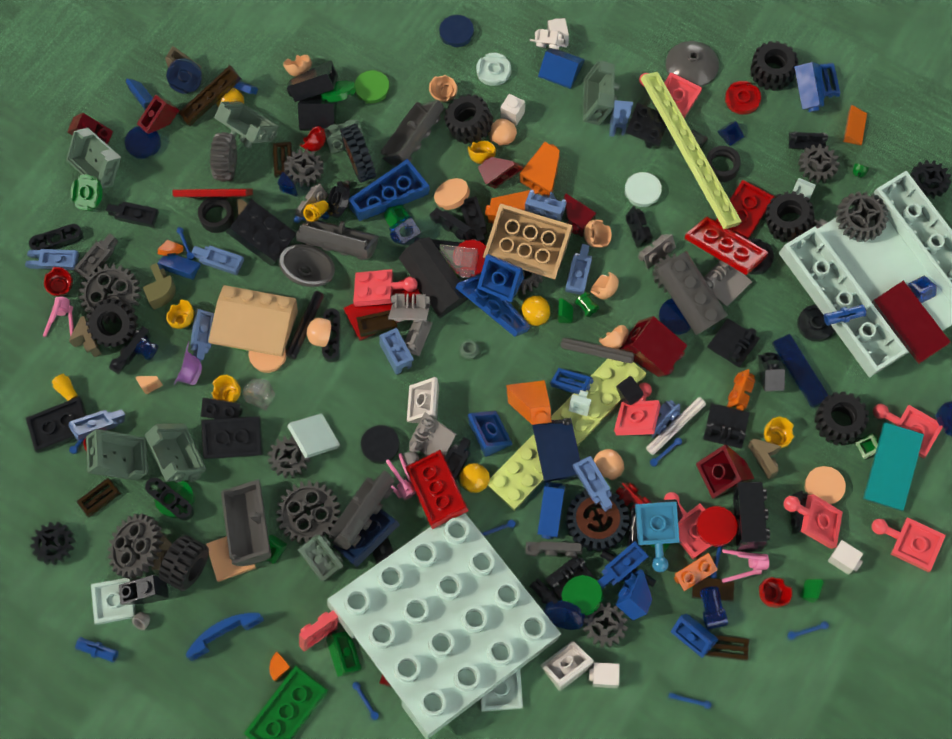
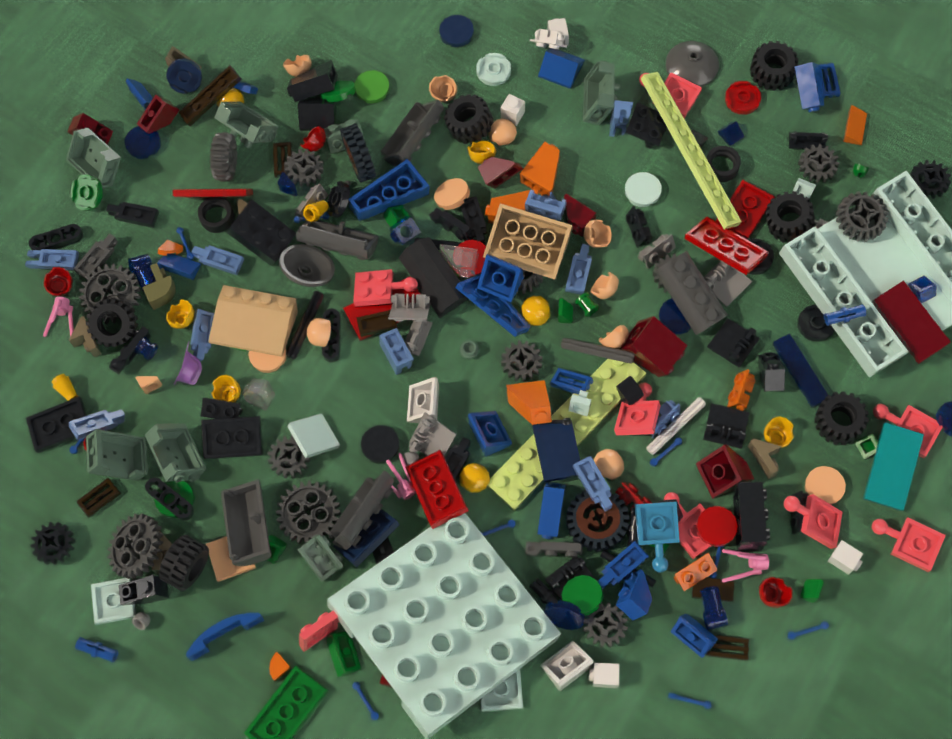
(141, 268): none -> clear blue piece
(530, 359): none -> dark grey gear

